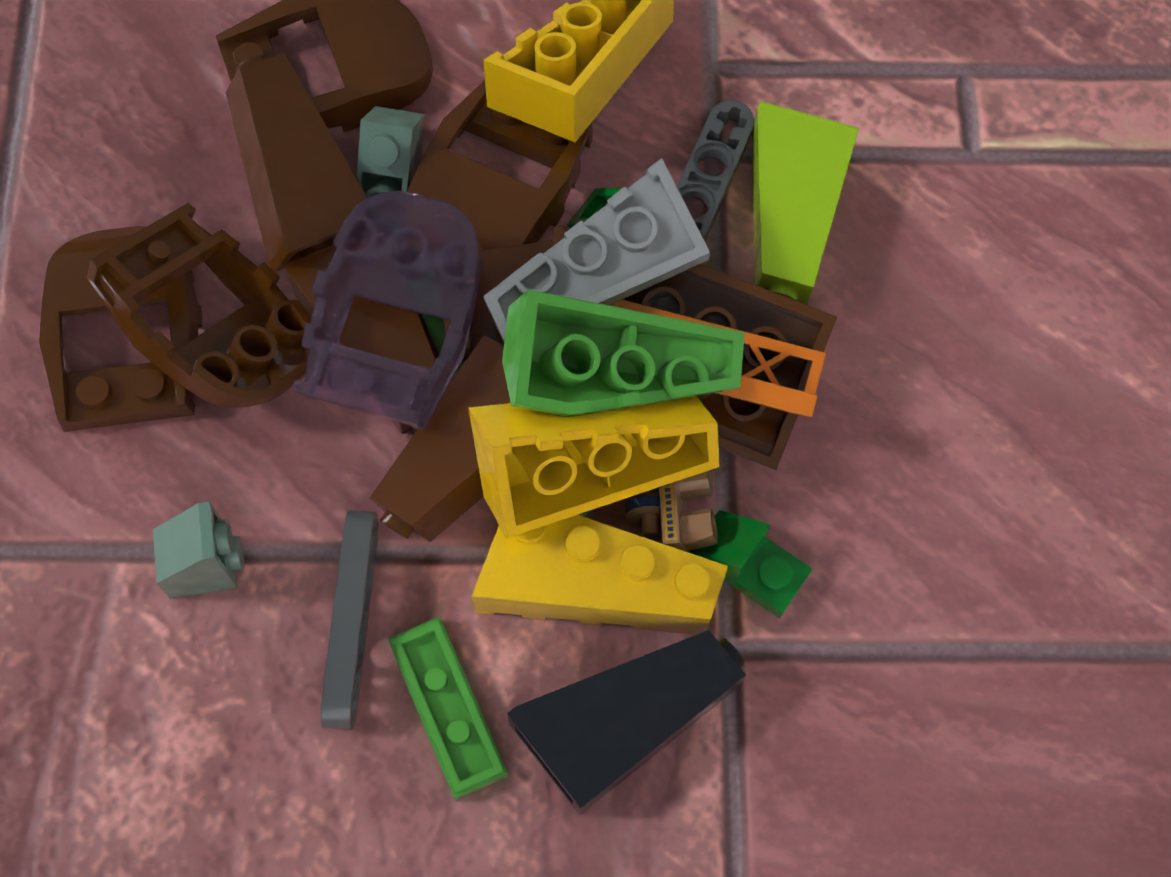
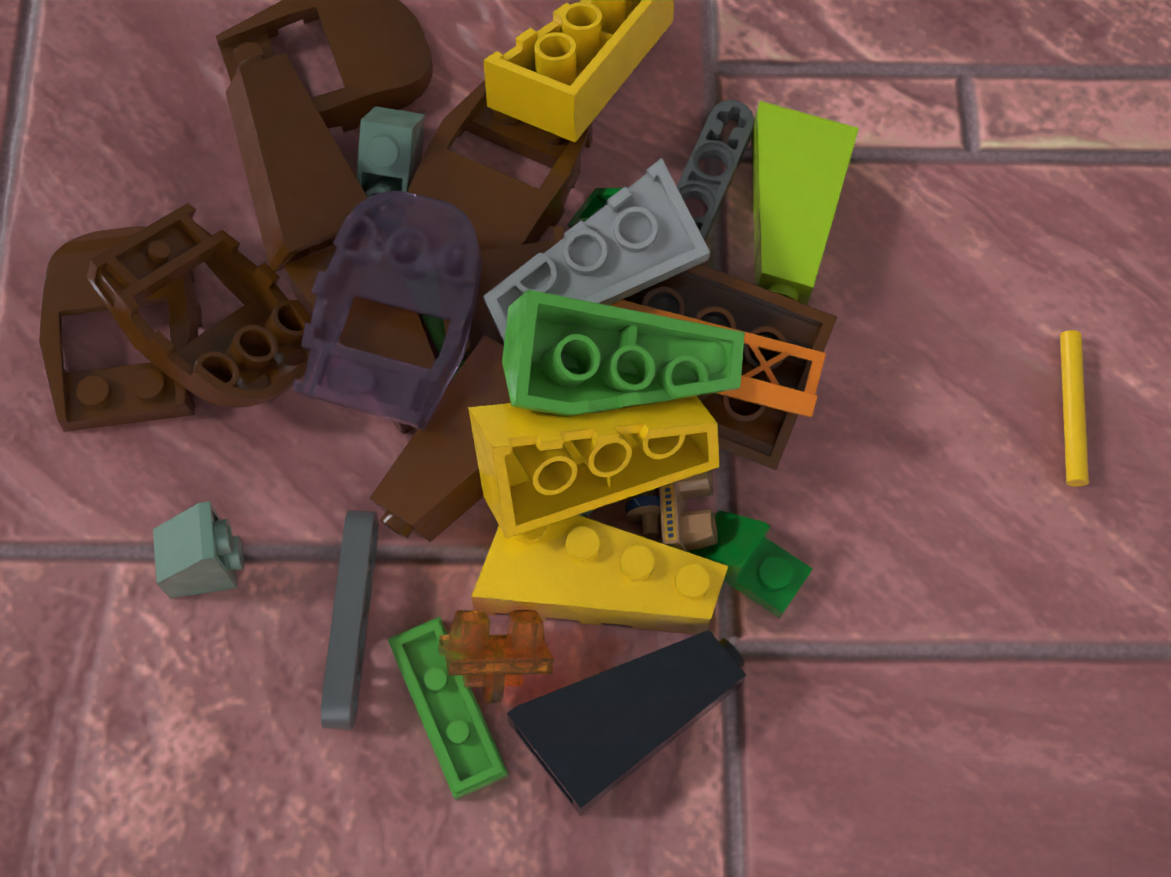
(498, 658): none -> clear orange hips
(1074, 409): none -> yellow bar

